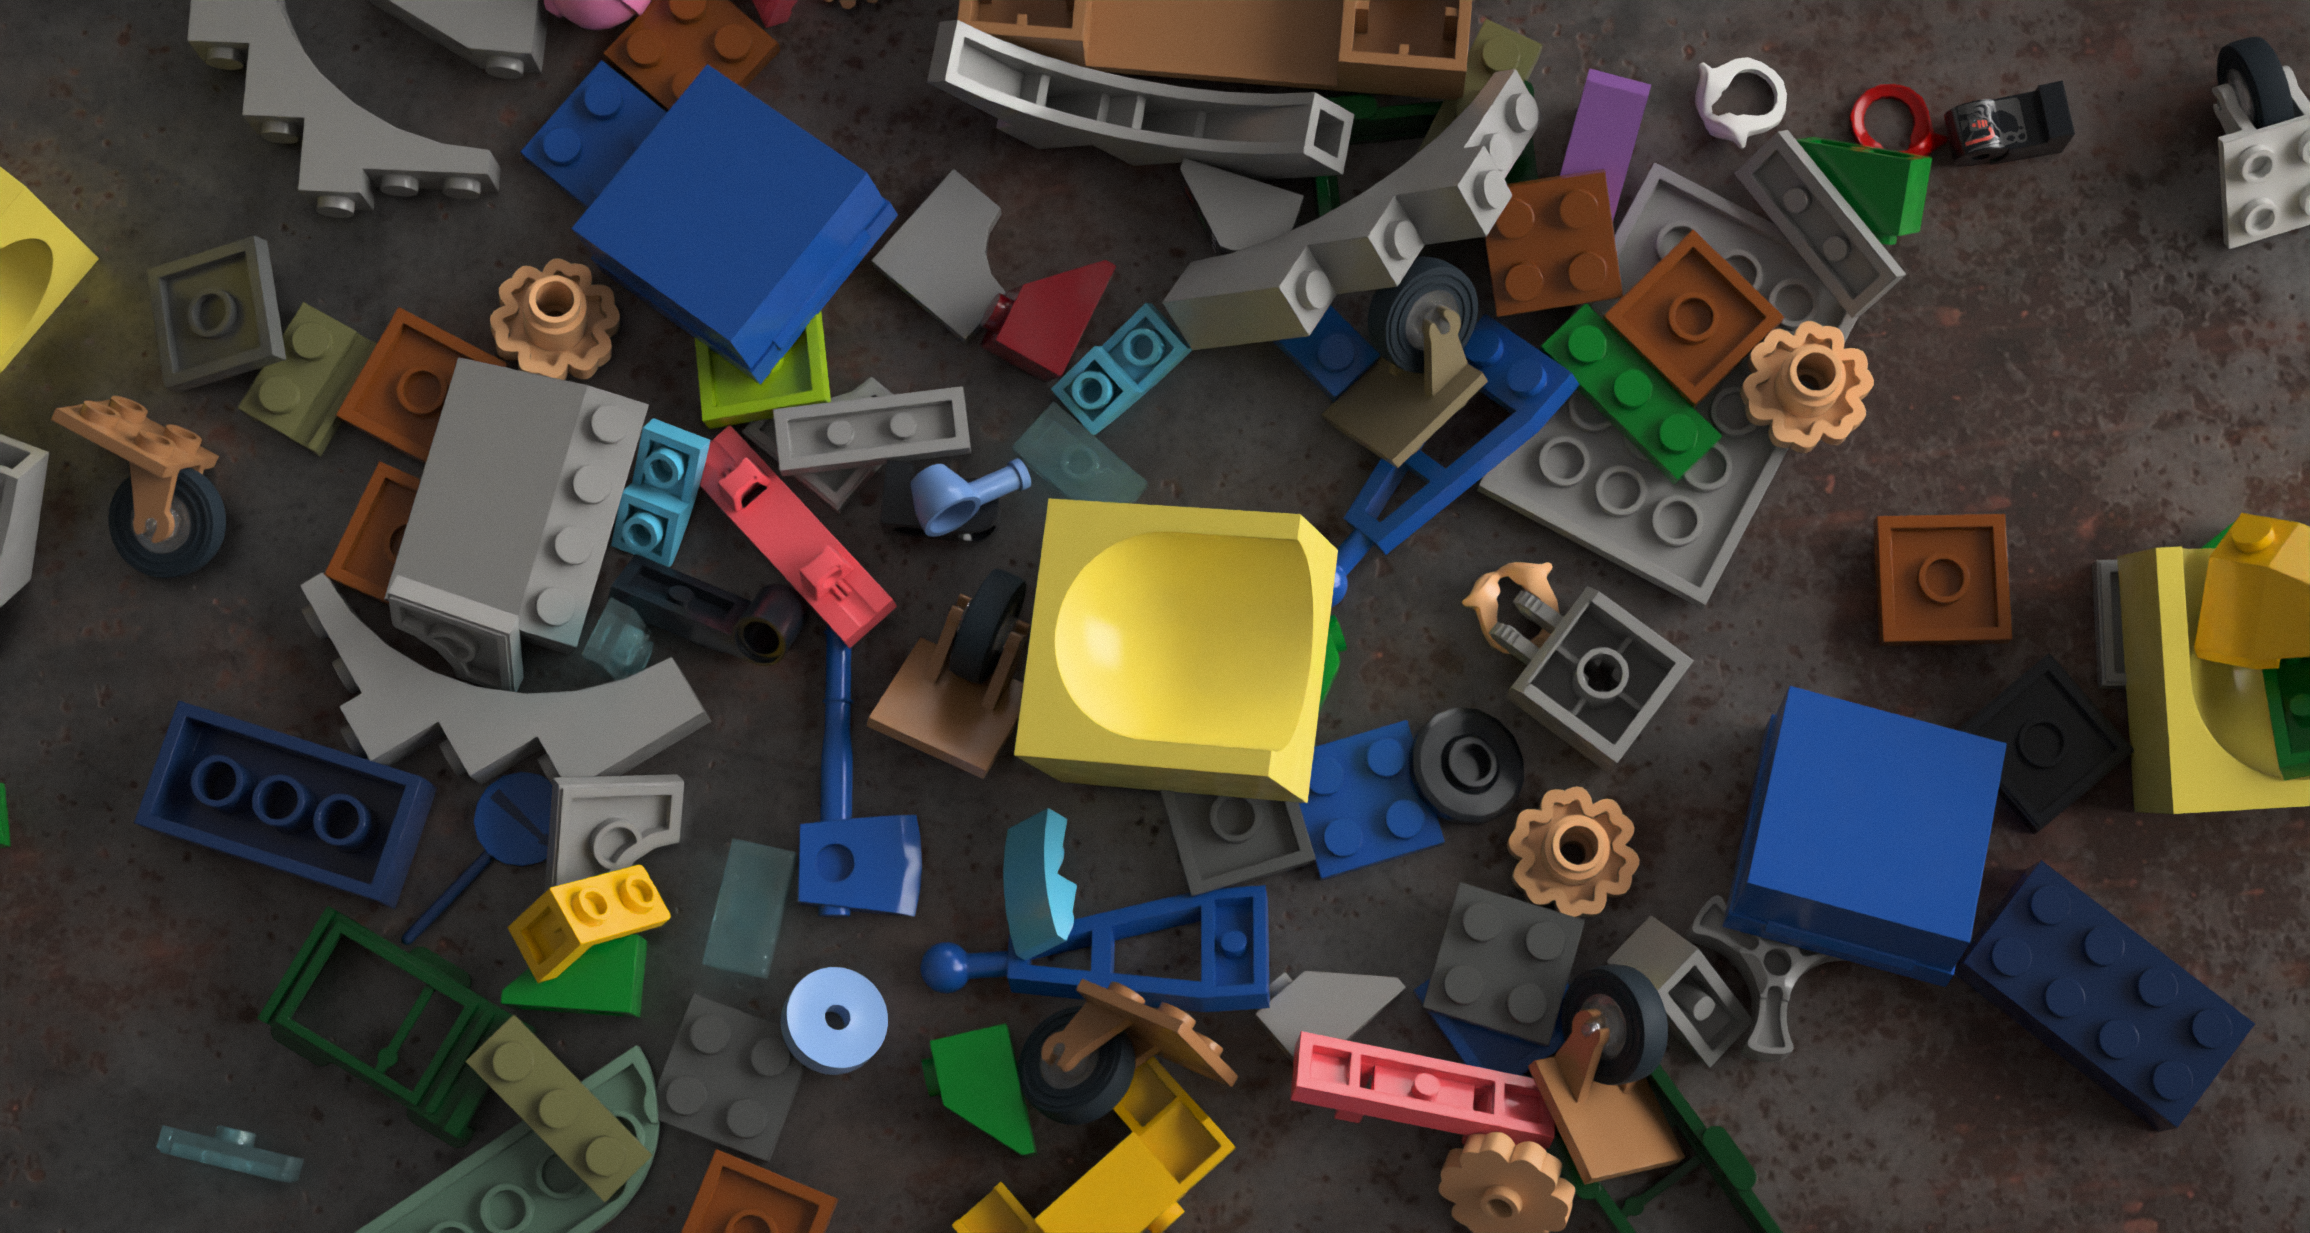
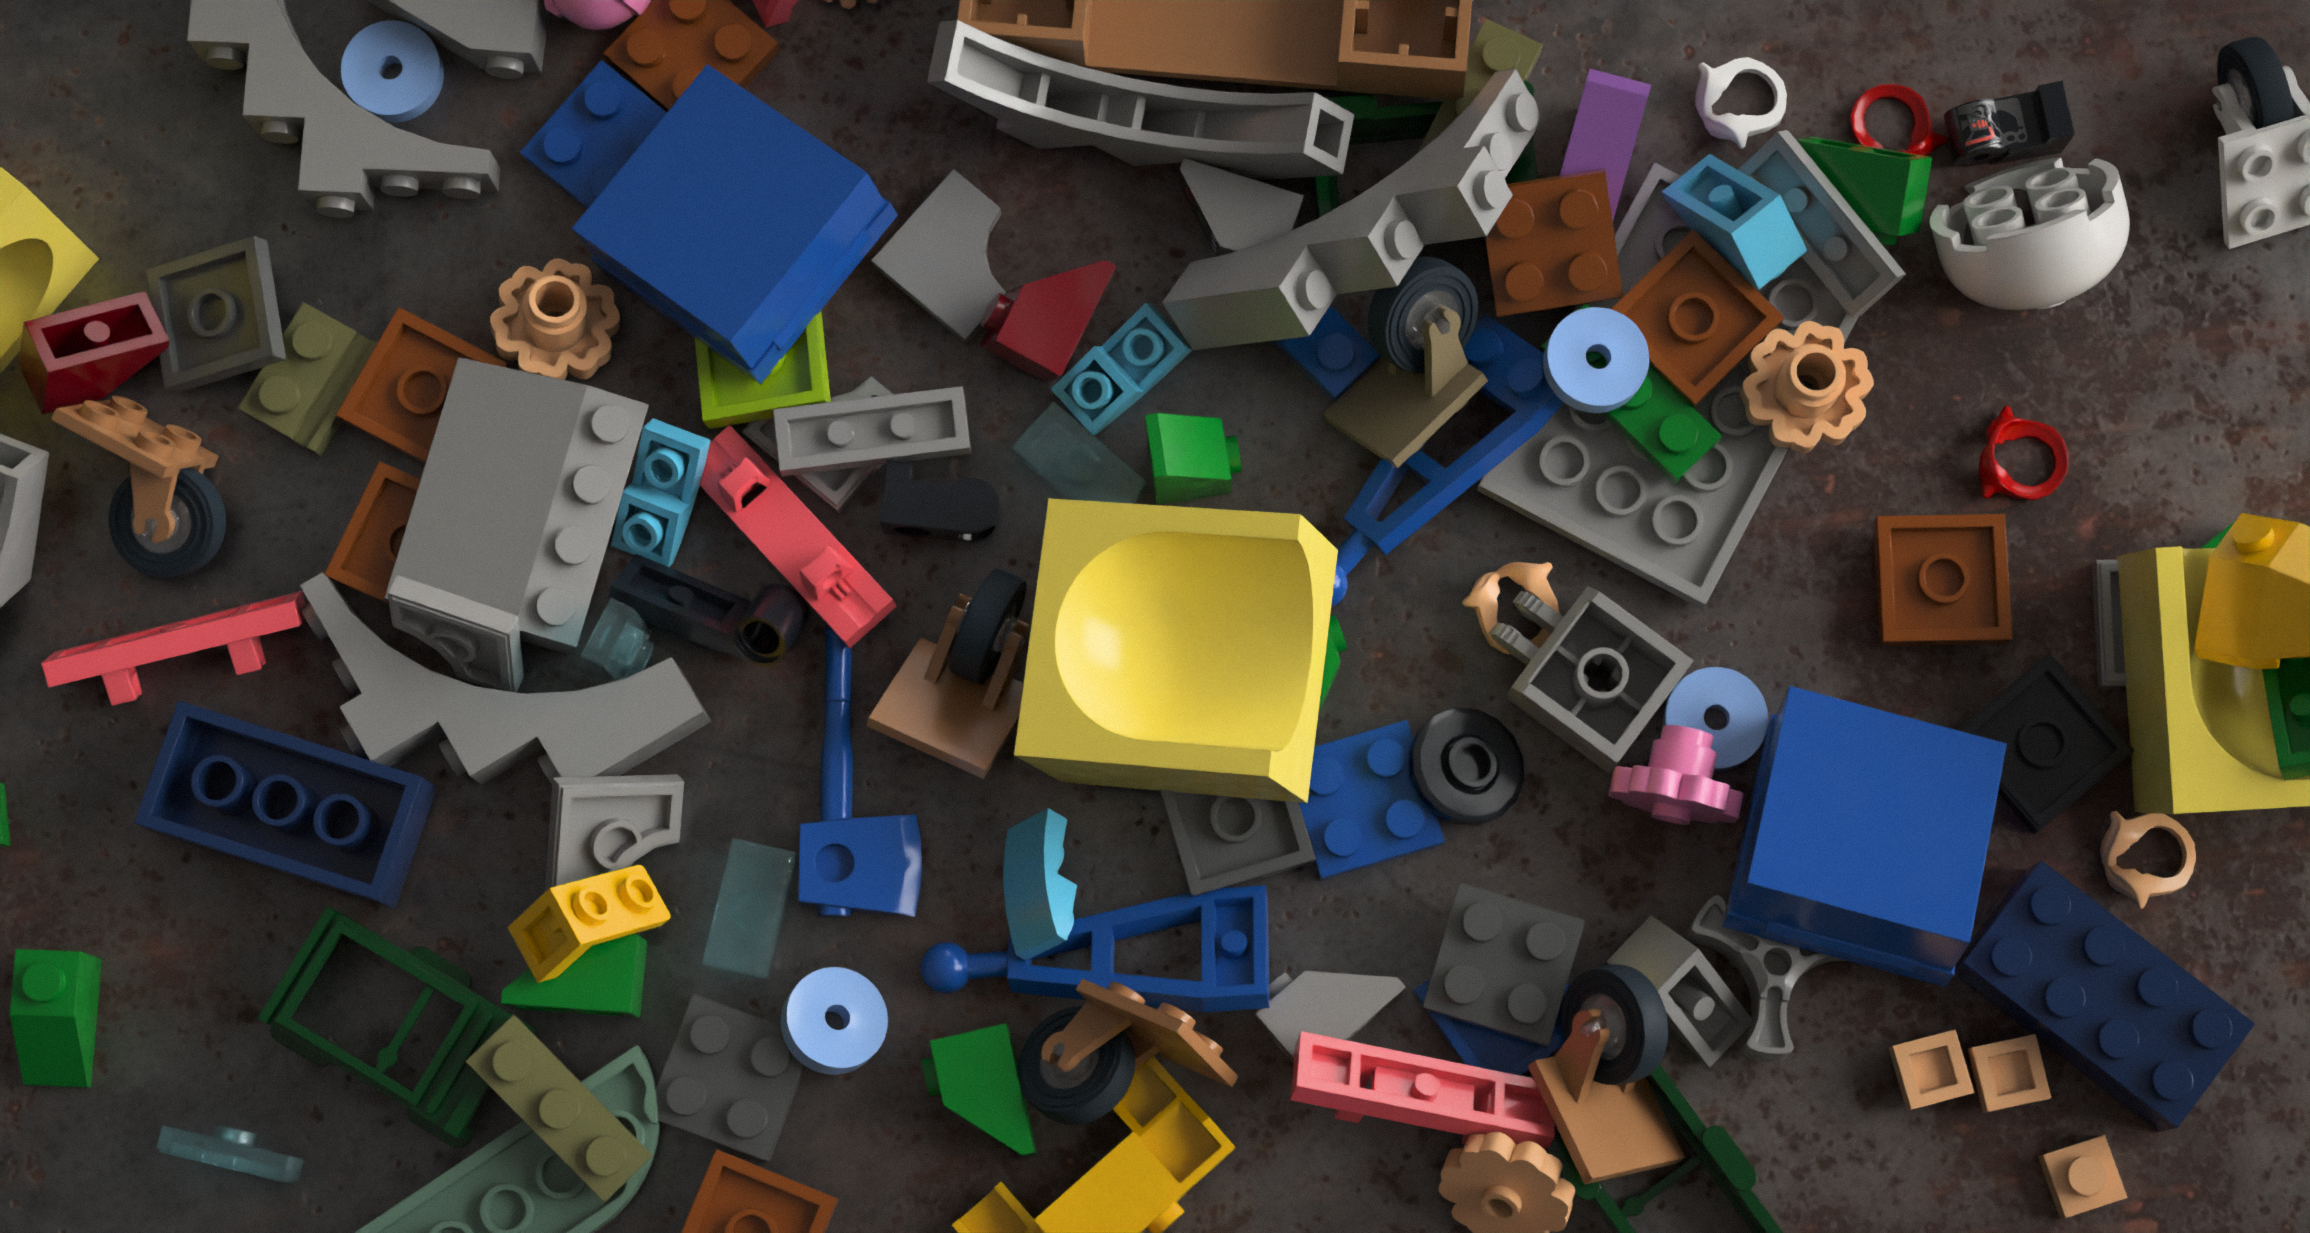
(55, 1016): none -> green slope
(89, 350): none -> dark red slope
(118, 656): none -> coral hinge
(385, 45): none -> light blue piece
(512, 828): blue piece -> none
(948, 501): medium blue bar -> none
(1190, 457): none -> green slope
(1600, 834): light nougat plant -> none
(1602, 332): none -> light blue piece
(1678, 781): none -> bright pink plant
(1735, 698): none -> light blue piece
(1737, 219): none -> medium azure slope
(1931, 1070): none -> light nougat plate
(1996, 479): none -> red piece
(2009, 1073): none -> light nougat plate
(2067, 251): none -> white cylinder
(2082, 1177): none -> light nougat plate
(2130, 882): none -> light nougat piece

